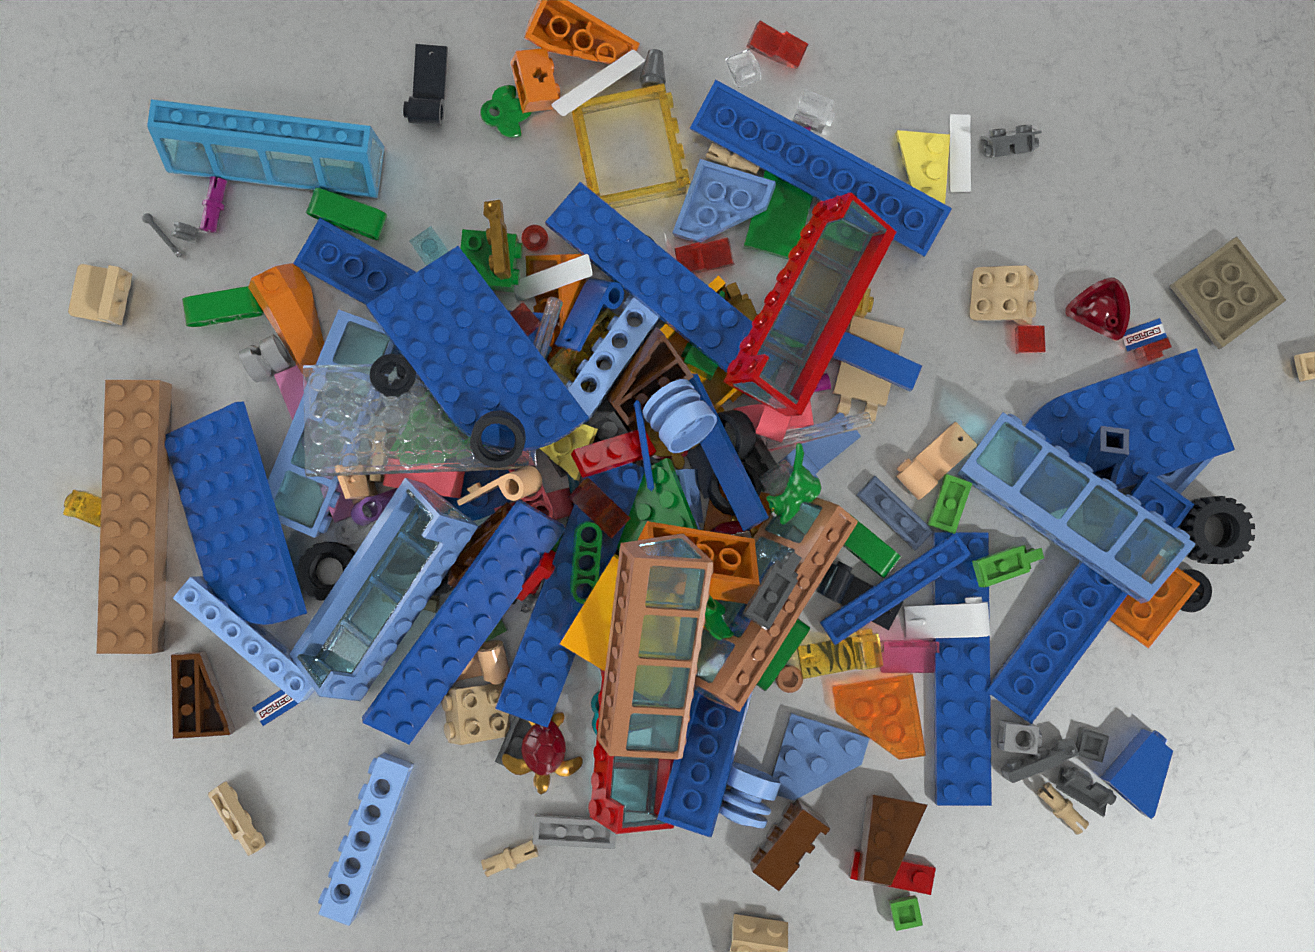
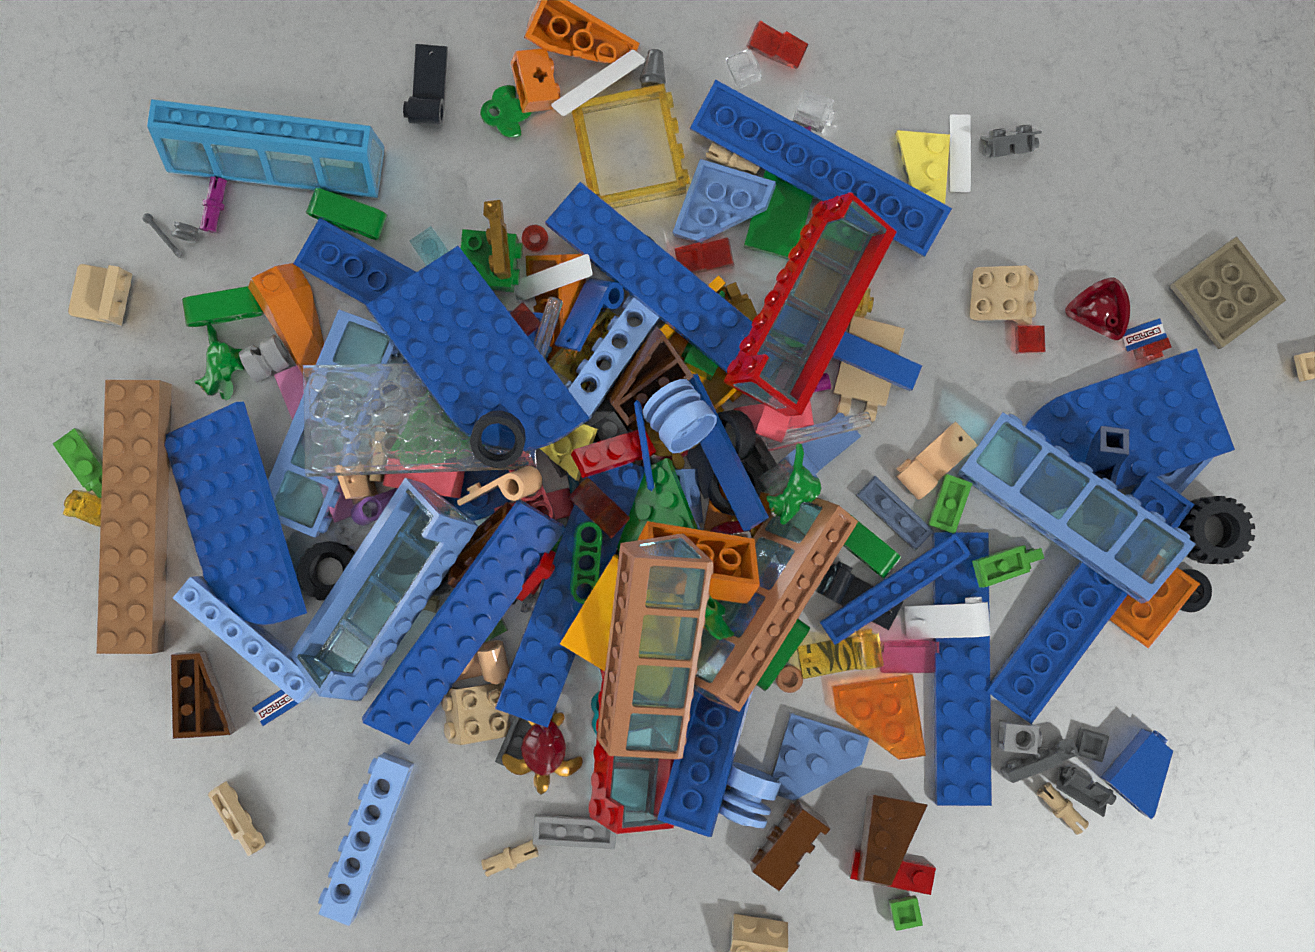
(81, 460): none -> bright green hinge
(220, 365): none -> green animal
(385, 365): black gear -> none
(773, 591): dark grey hinge -> none

